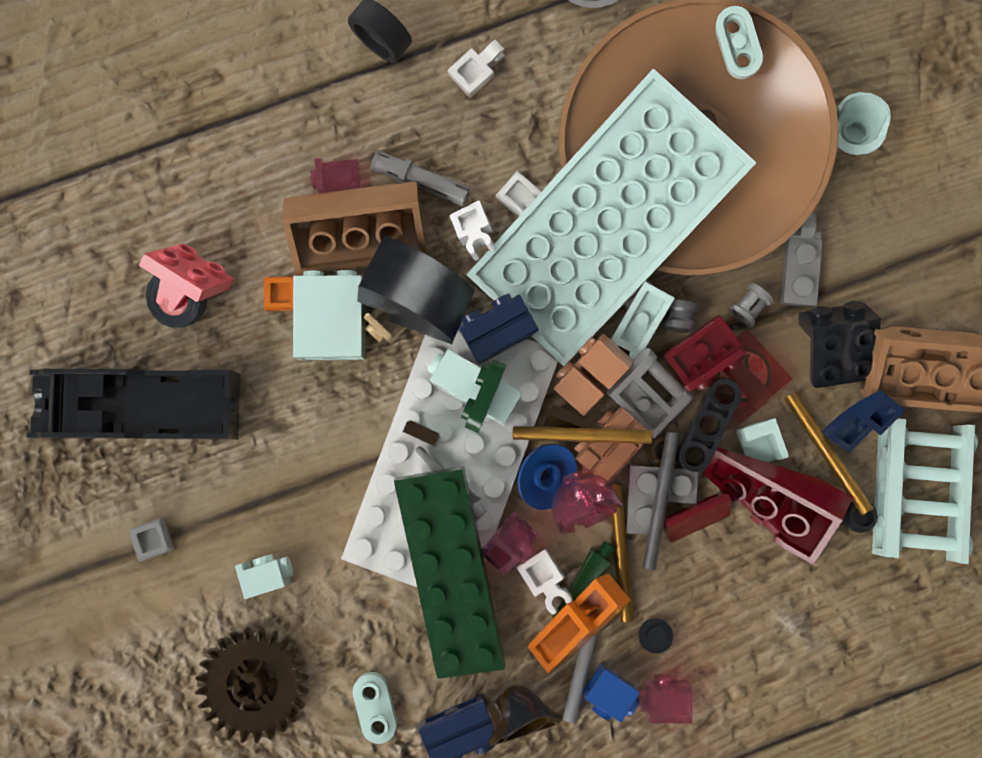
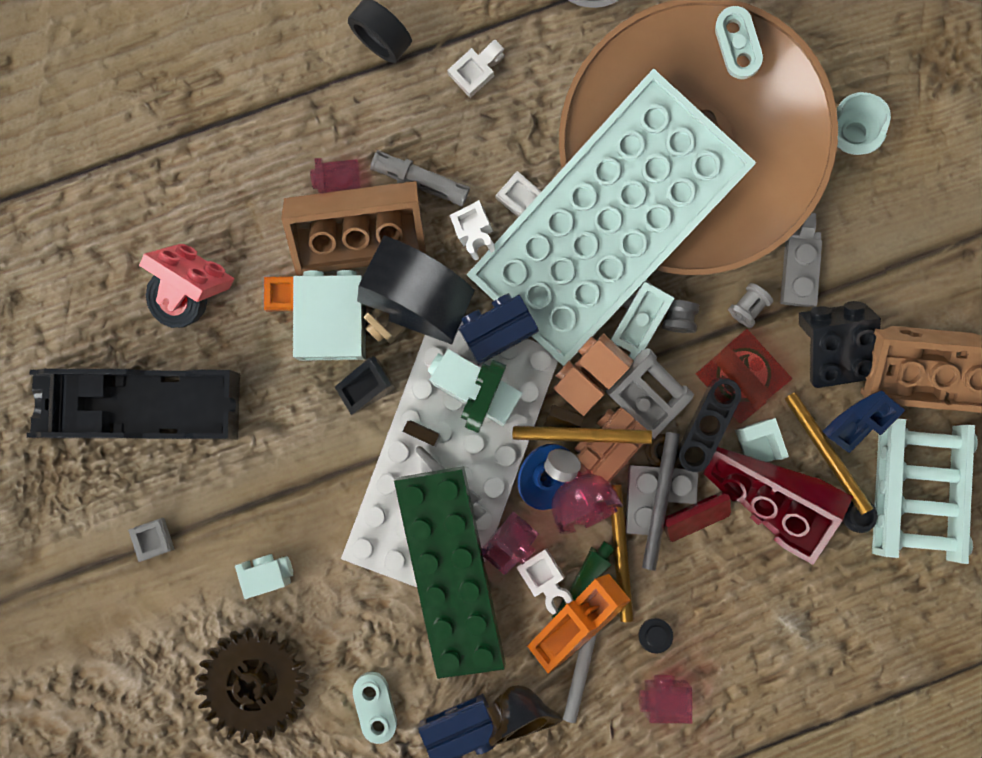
(364, 385): none -> black slope
(562, 465): none -> light grey tile
(611, 694): blue brick -> none
(705, 354): dark red bracket -> none

